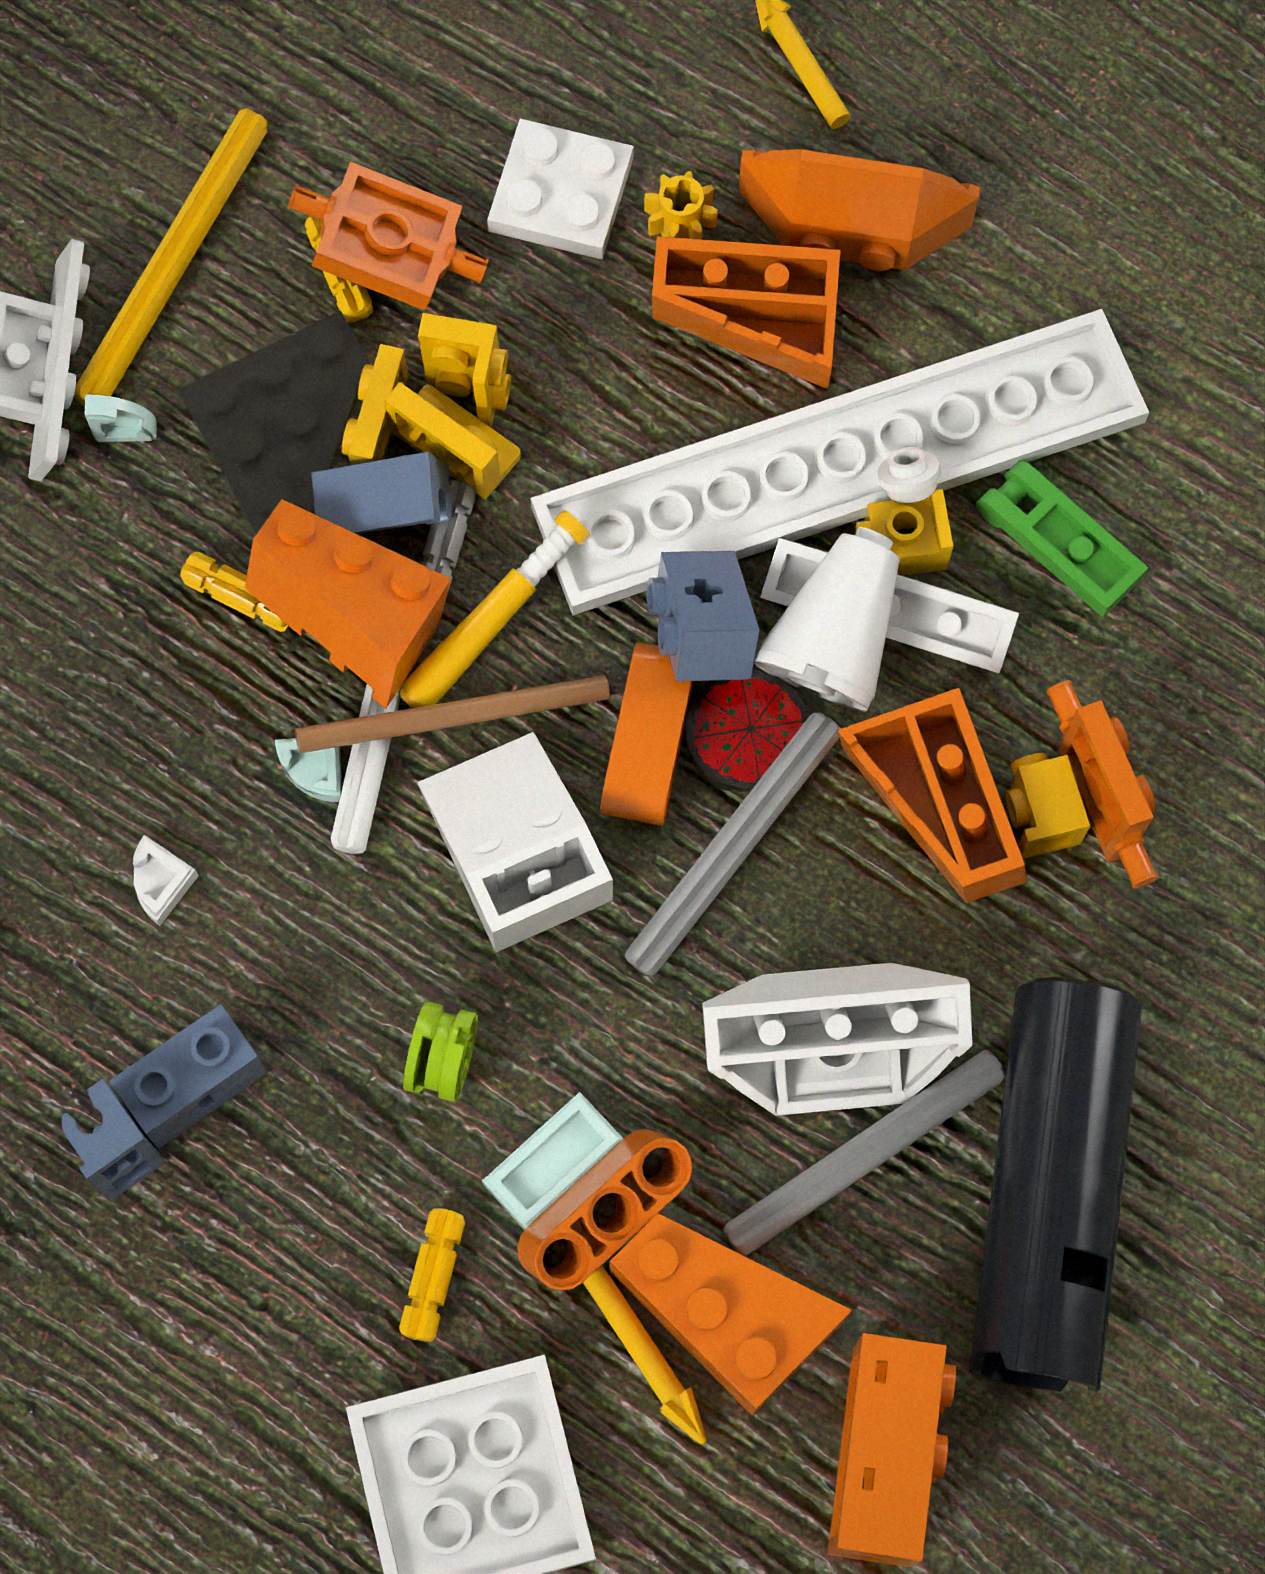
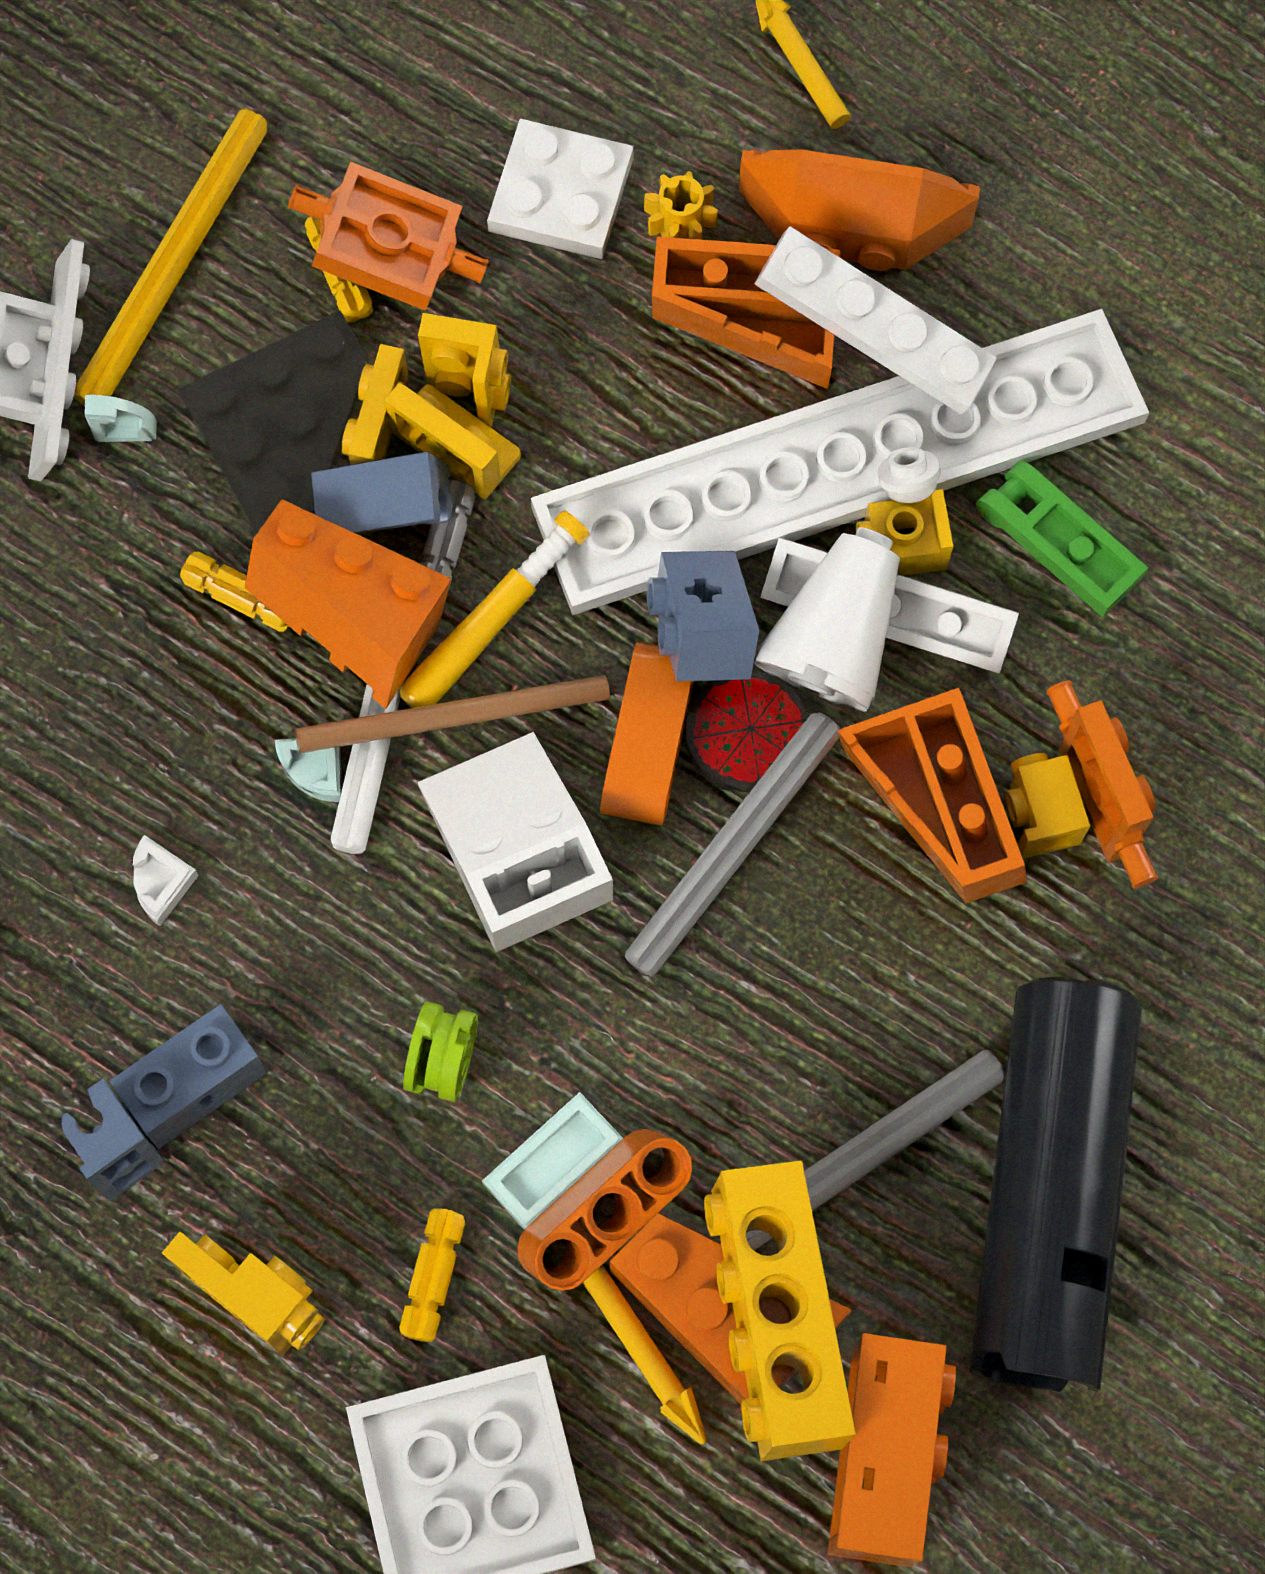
(261, 1296): none -> yellow plate
(778, 1202): none -> yellow brick
(837, 1035): white wedge -> none
(875, 320): none -> white plate

